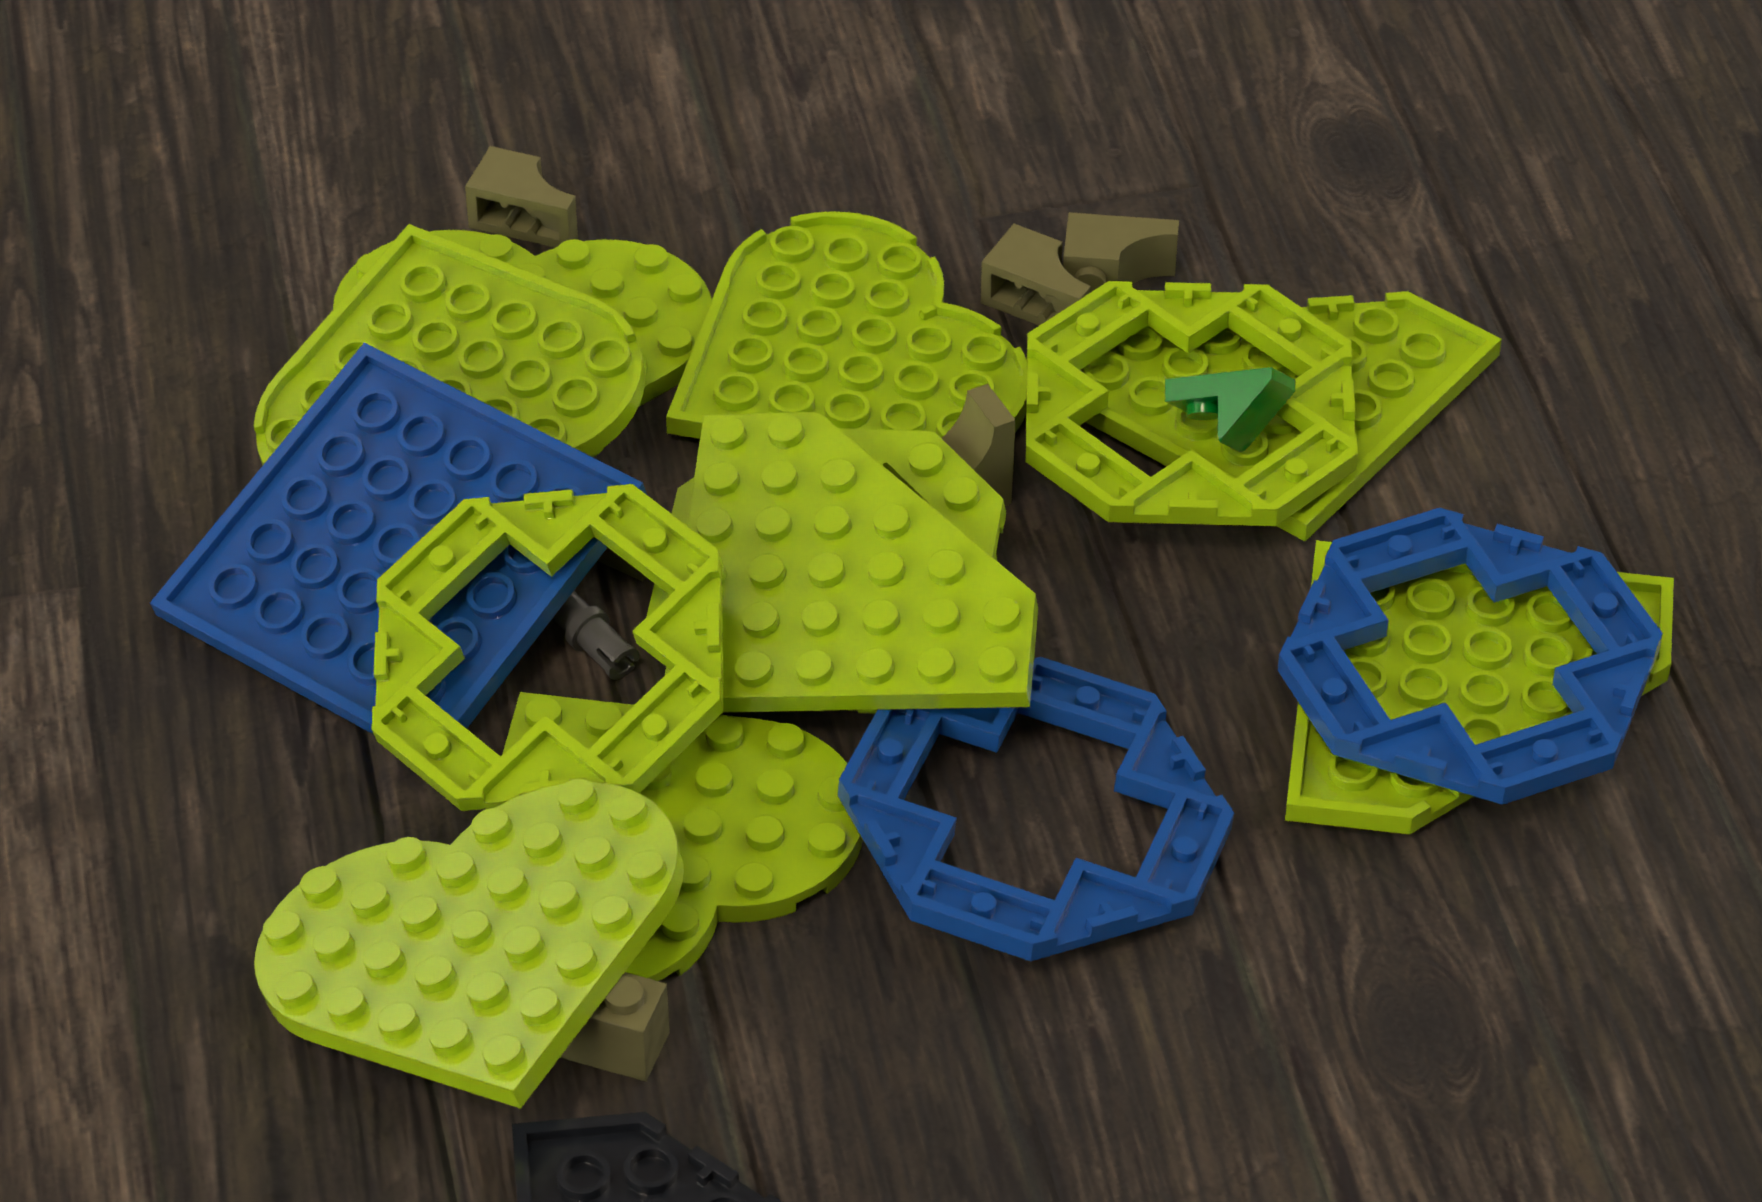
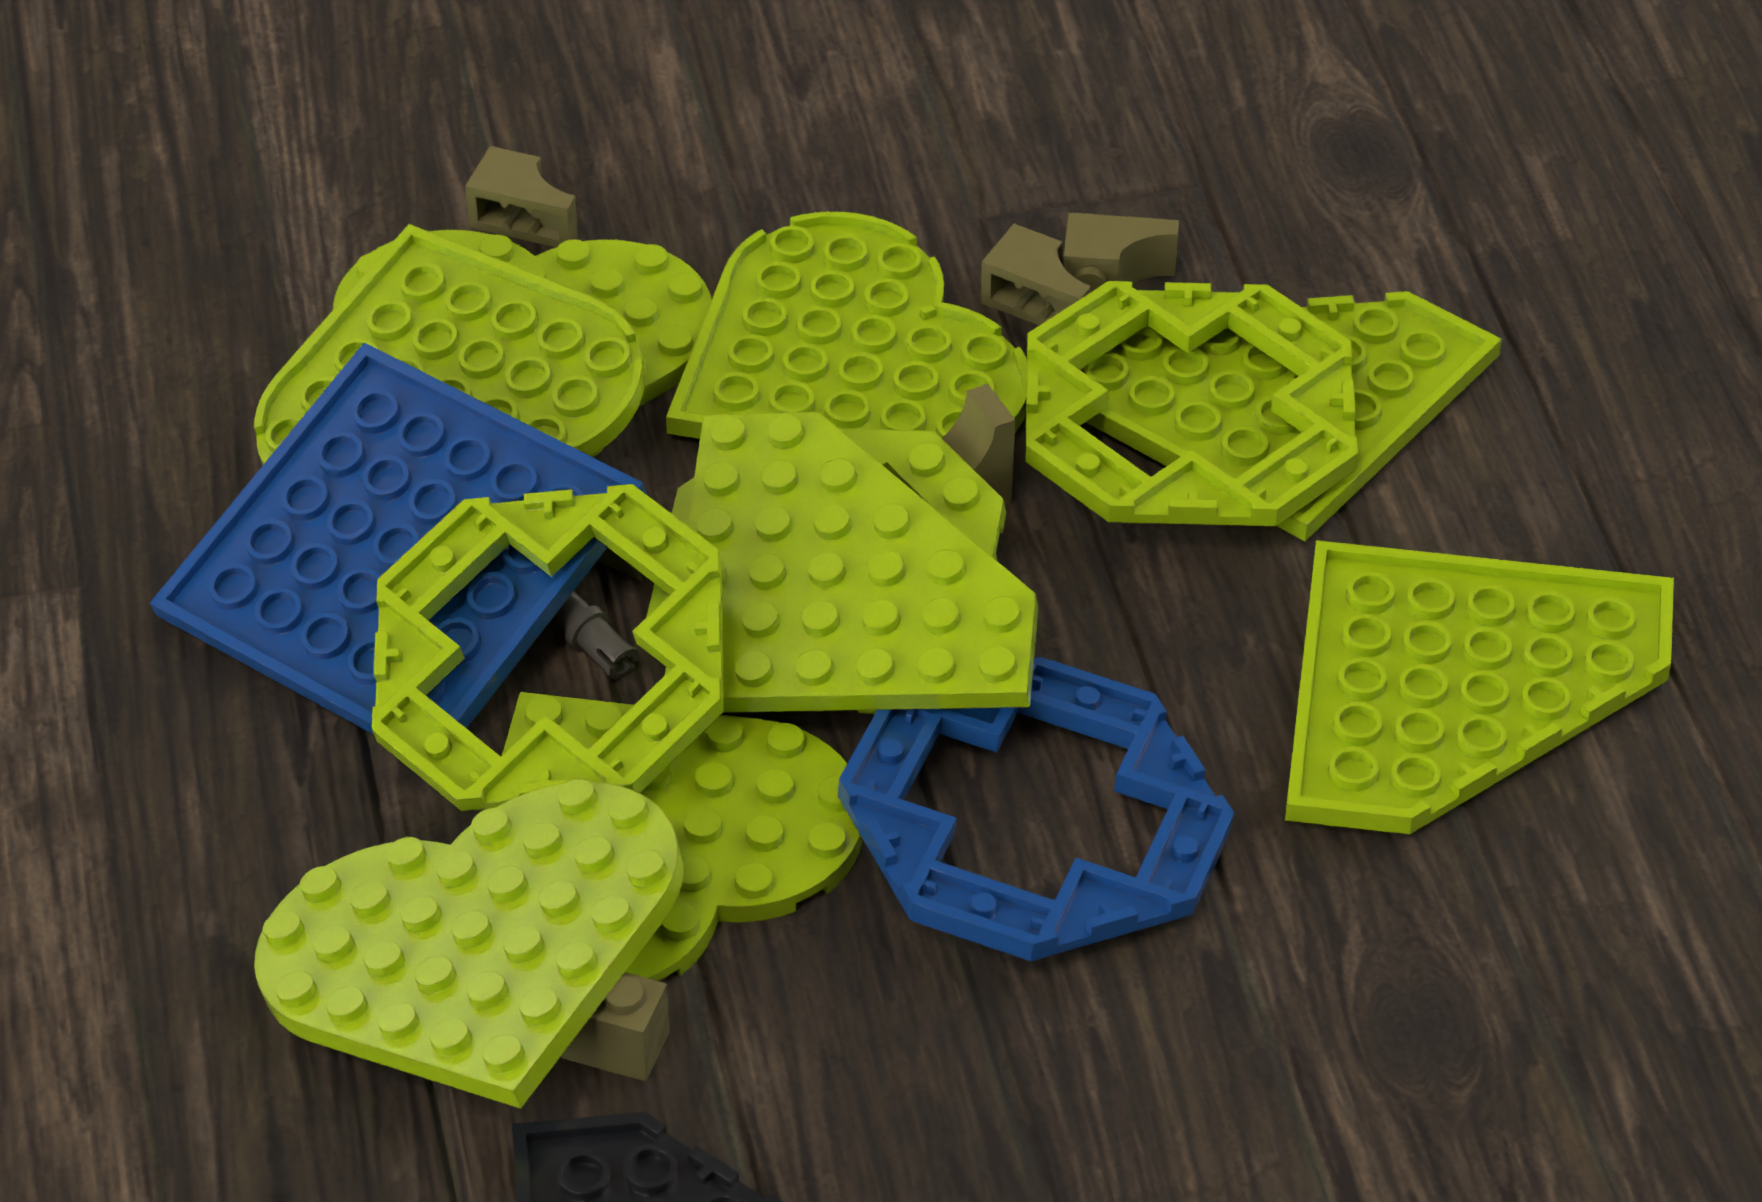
(1238, 399): green slope -> none
(1432, 742): blue plate -> none

